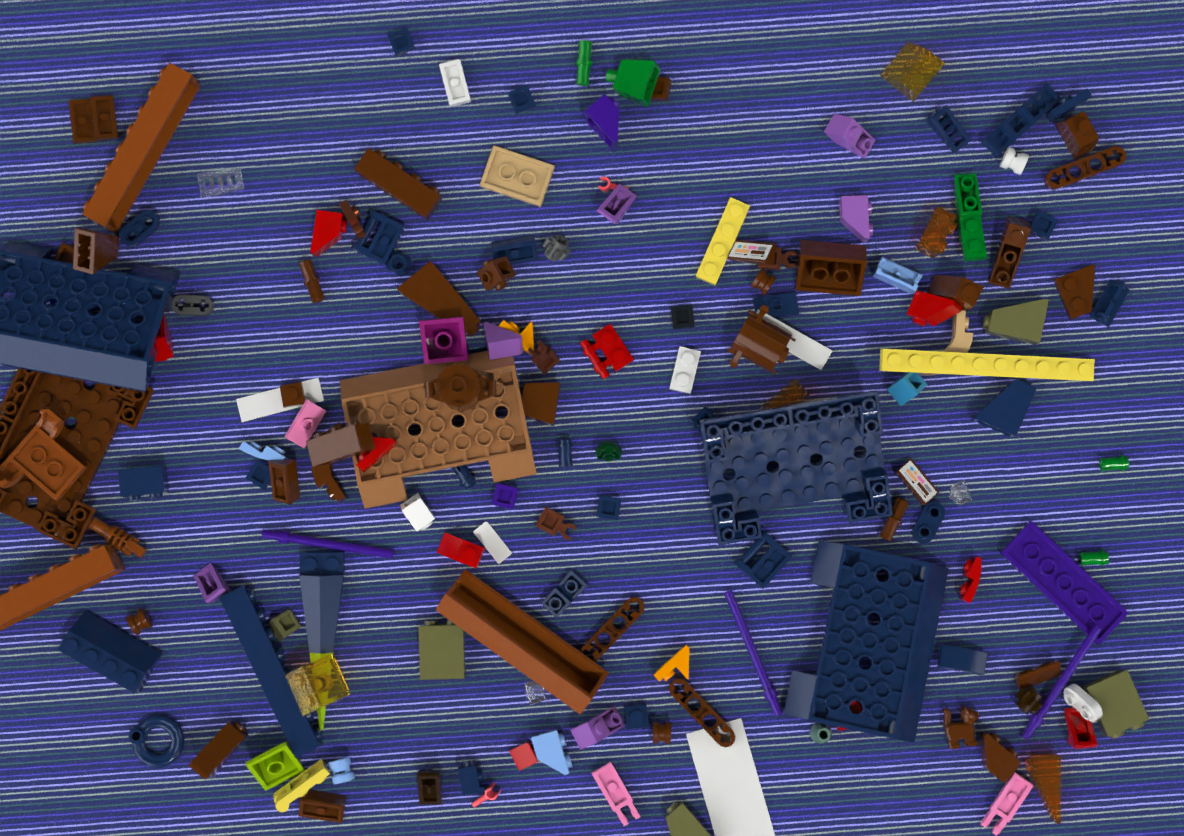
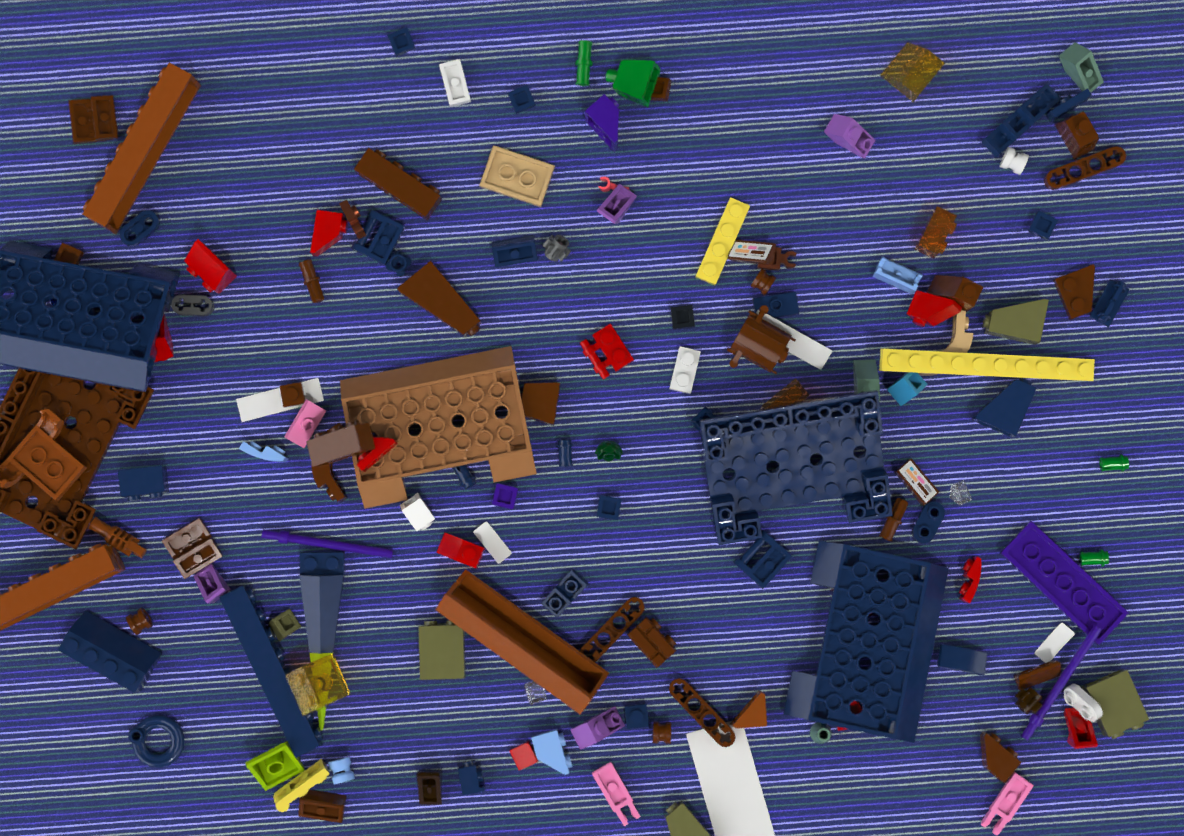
(93, 250): reddish brown slope -> none
(192, 547): none -> reddish brown slope
(209, 267): none -> red slope
(212, 191): clear slope -> none
(219, 749): reddish brown slope -> none
(259, 475): dark blue plate -> none
(284, 480): reddish brown slope -> none
(443, 340): magenta slope -> none
(460, 387): reddish brown container -> none
(489, 794): coral hand -> none
(496, 273): reddish brown brick -> none
(501, 342): medium lavender slope -> none
(527, 334): light orange slope -> none
(544, 357): copper plate -> none
(552, 522): copper plate -> none
(652, 642): none -> reddish brown brick
(678, 660): light orange slope -> none
(752, 714): none -> dark orange slope
(769, 692): dark purple bar -> none
(831, 267): reddish brown slope -> none
(854, 215): medium lavender slope -> none
(865, 376): none -> sand green slope
(954, 124): dark blue slope -> none
(960, 730): reddish brown animal -> none
(969, 217): green slope -> none
(1009, 251): reddish brown slope -> none
(1046, 777): clear orange slope -> none
(1054, 642): none -> white sticker
(1081, 67): none -> sand green slope

